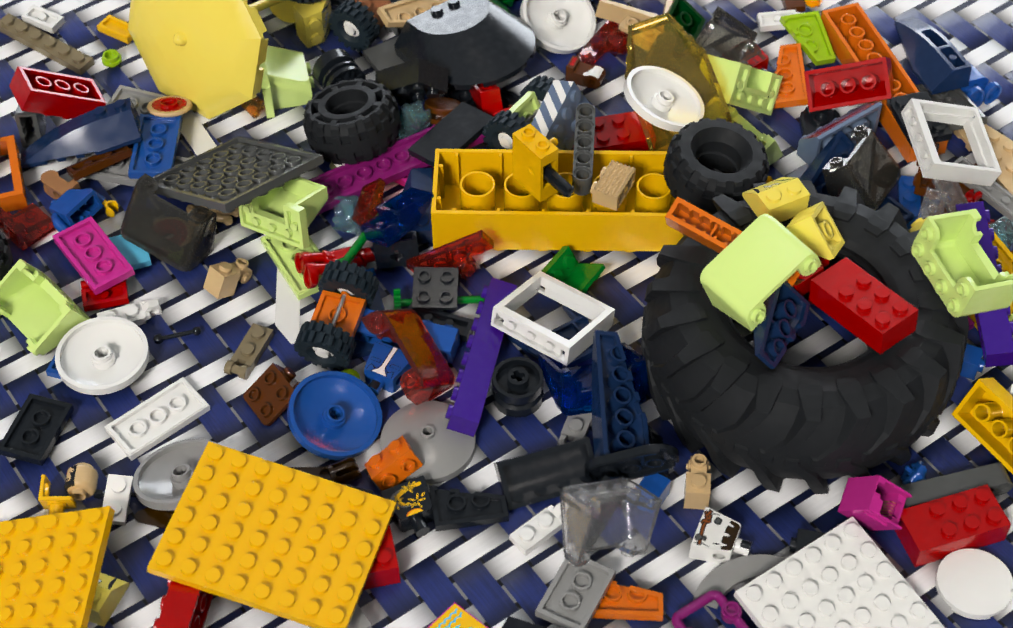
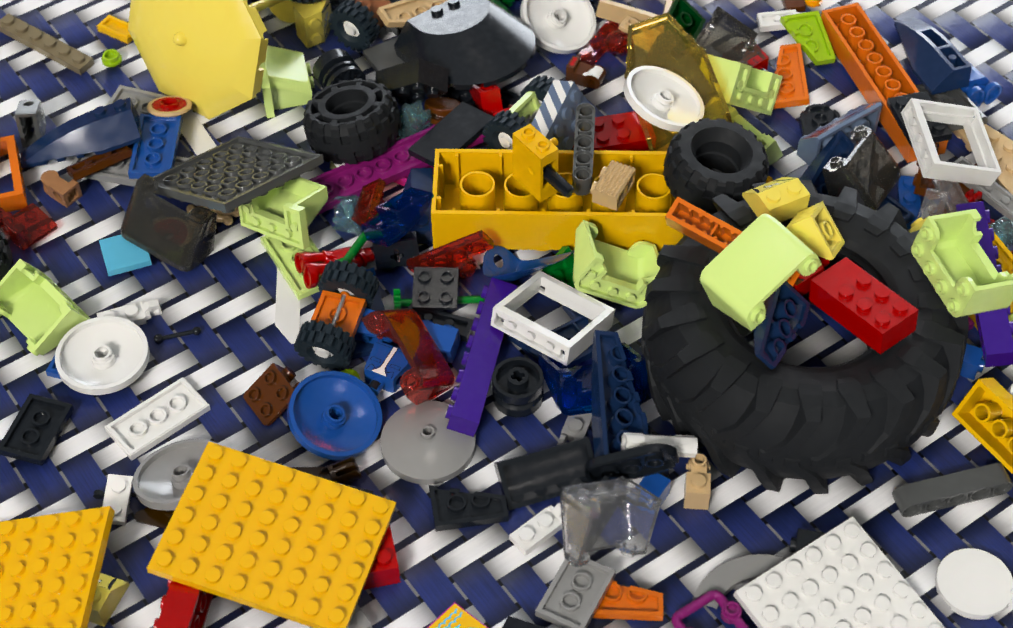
(43, 19): white plate -> none
(54, 93): red brick -> none
(55, 504): yellow bracket -> none
(78, 205): blue torso -> none
(81, 481): tan head -> none
(93, 255): dark pink plate -> none
(111, 297): red plate -> none
(224, 276): tan brick -> none
(249, 351): dark tan plate -> none
(253, 106): clear orange plate -> none
(393, 464): orange bracket -> none
(412, 506): black torso -> none
(513, 267): none -> blue piece
(613, 271): none -> yellowish green windscreen
(685, 444): none -> white axle
(718, 538): white torso -> none
(849, 84): red slope -> none
(873, 502): dark pink piece -> none
(914, 473): blue piece -> none
(951, 524): red brick -> none

